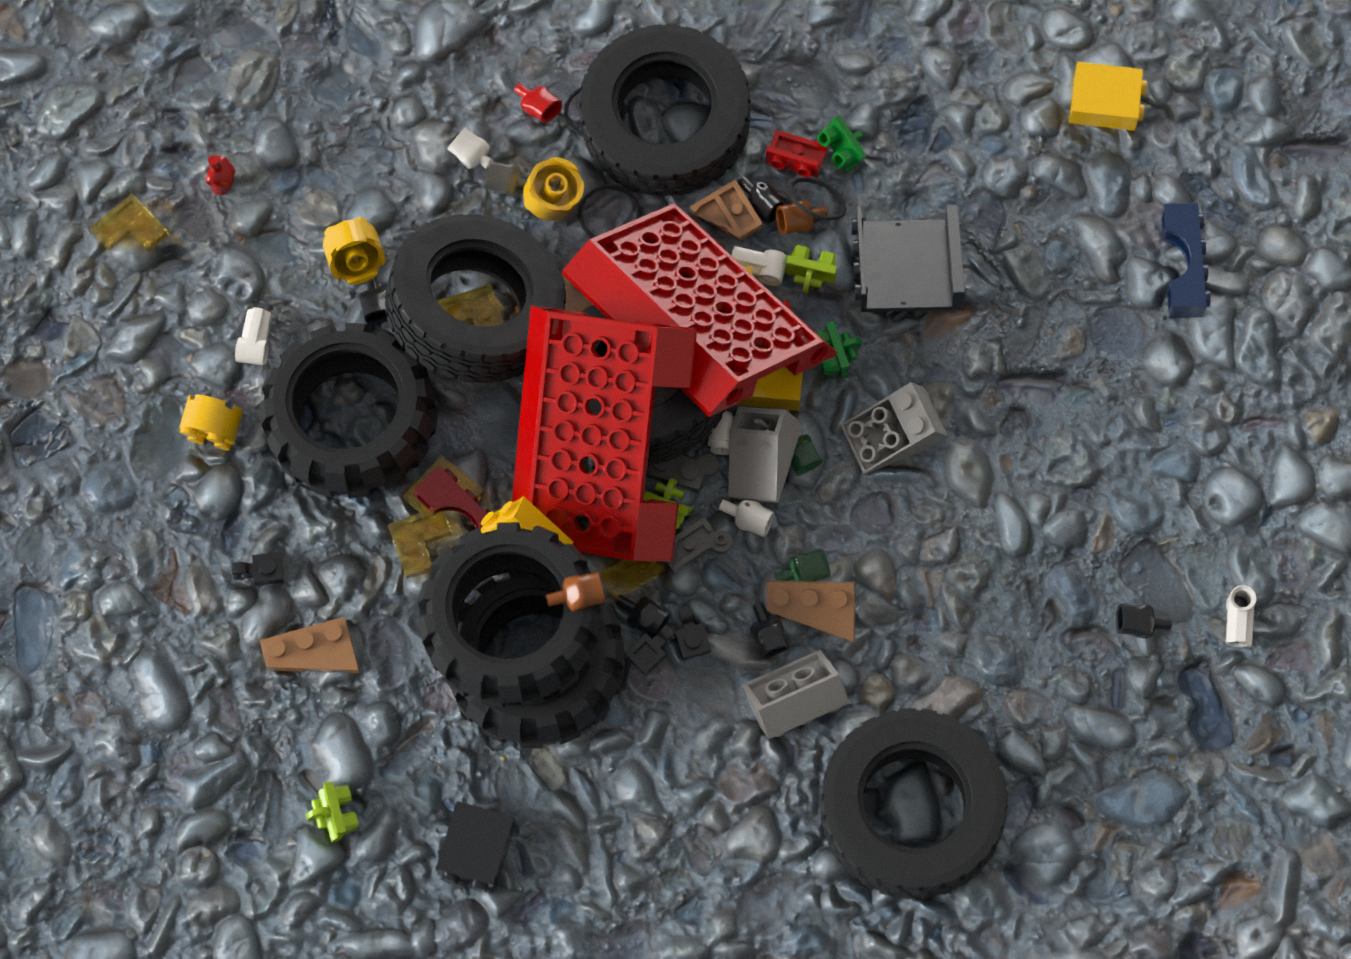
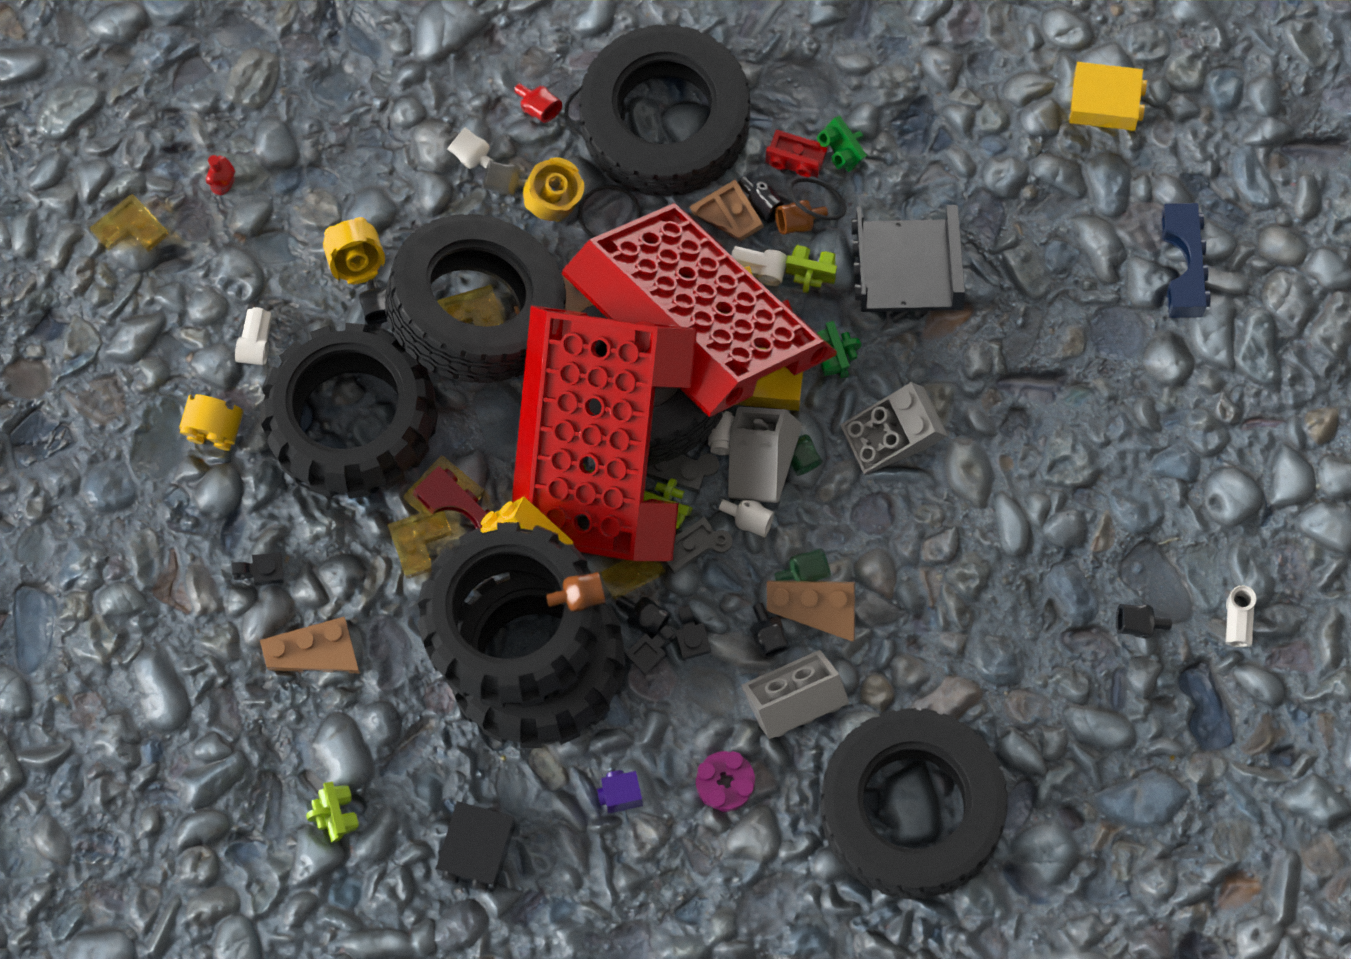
(620, 791): none -> dark purple brick
(718, 796): none -> magenta plate

